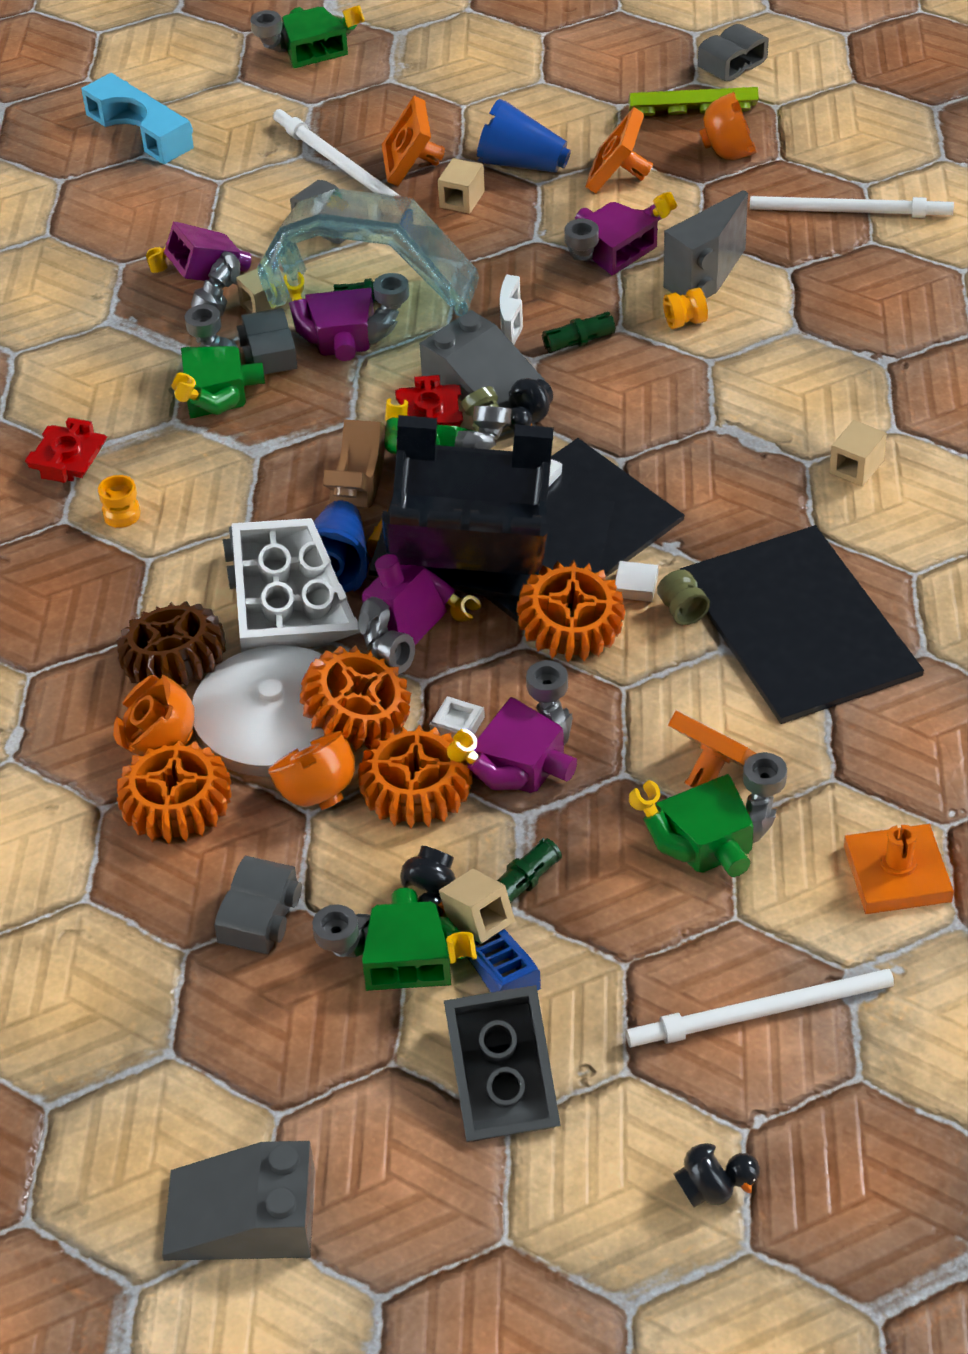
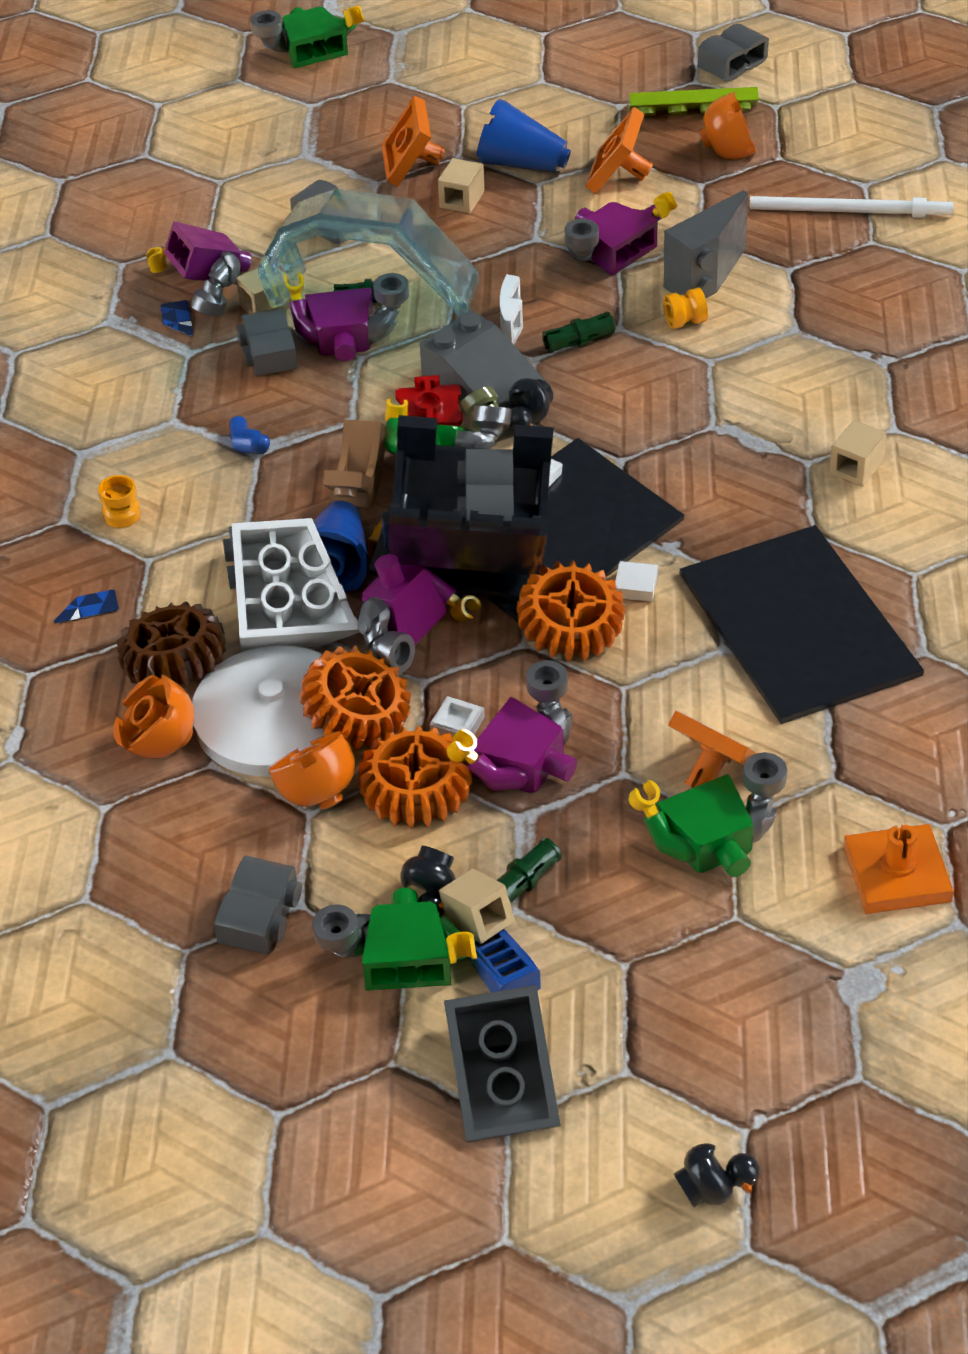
(66, 451): red piece -> none
(89, 606): none -> sticker
(117, 102): medium azure arch -> none
(174, 791): orange gear -> none
(177, 316): none -> dark blue sticker
(213, 372): green torso -> none
(243, 1204): dark grey slope -> none
(246, 439): none -> blue arm
(299, 130): white bar -> none
(487, 483): none -> dark grey brick
(676, 1027): white bar -> none
(683, 597): olive wheel -> none

